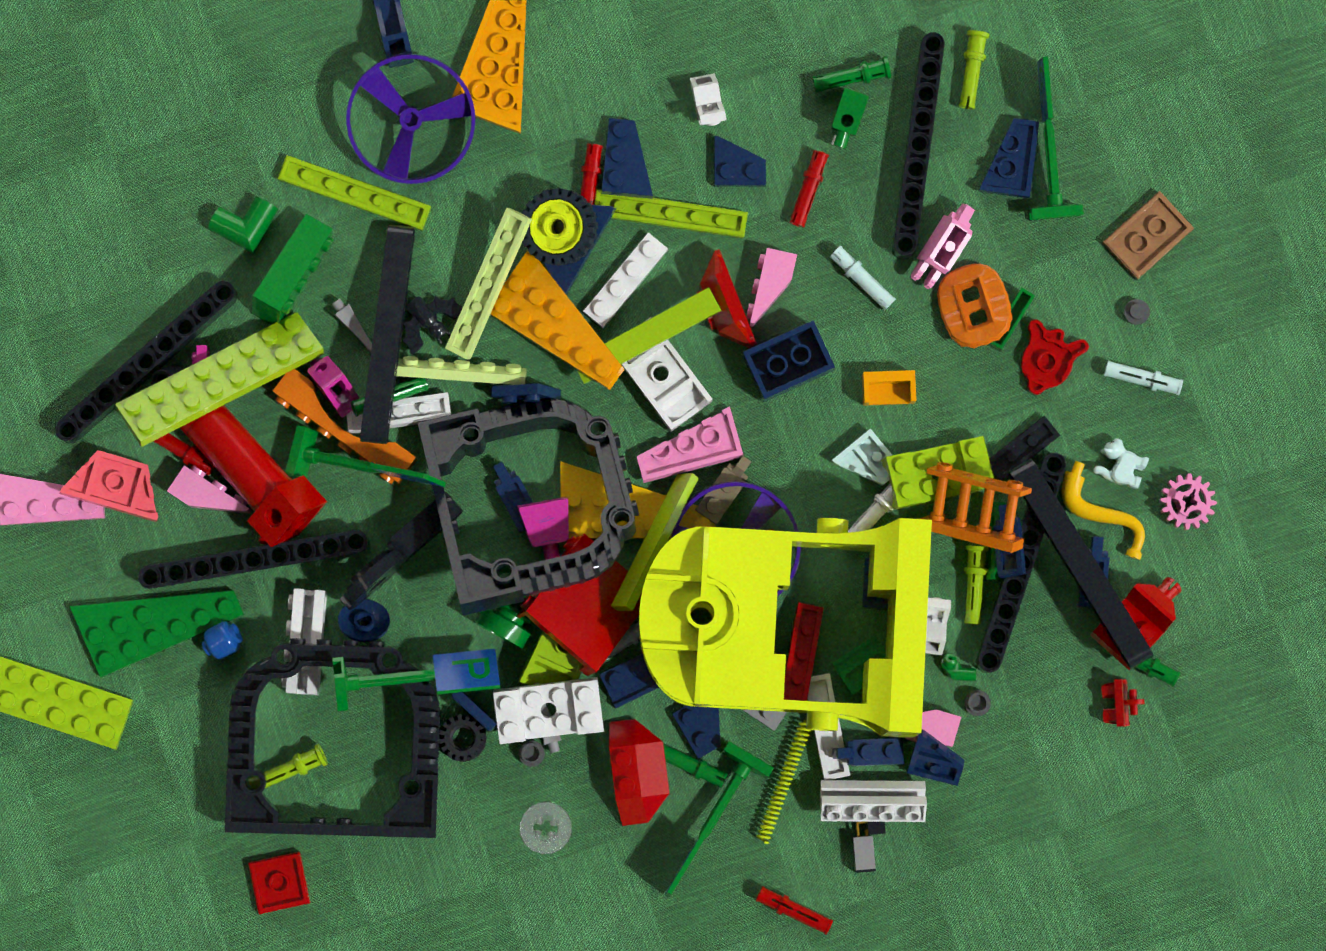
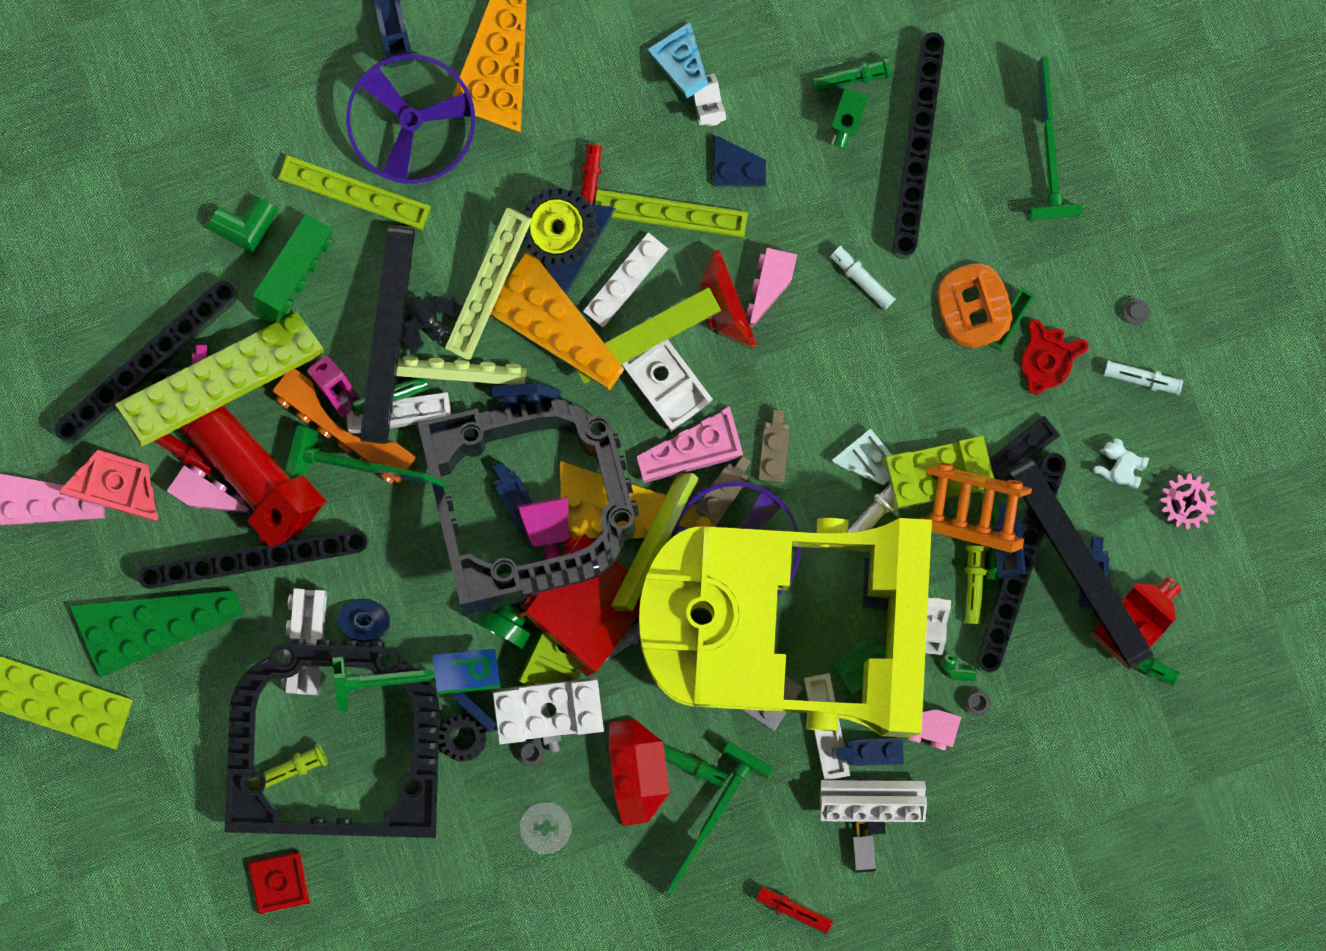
(222, 640): blue head -> none
(348, 318): light grey piece -> none
(400, 549): black beam -> none
(624, 162): dark blue wing -> none
(628, 681): dark blue plate -> none
(681, 60): none -> medium azure wing
(700, 728): dark blue wing -> none
(774, 449): none -> dark tan hinge
(788, 361): dark blue brick -> none
(788, 766): neon yellow piece -> none
(802, 651): red plate -> none
(812, 178): red pin -> none
(889, 387): light orange panel -> none
(935, 760): dark blue wing -> none
(944, 245): bright pink hinge -> none
(974, 57): lime pin -> none
(1014, 162): dark blue wing -> none
(1073, 501): yellow animal -> none
(1119, 691): red hips -> none
(1148, 235): medium nougat tile -> none

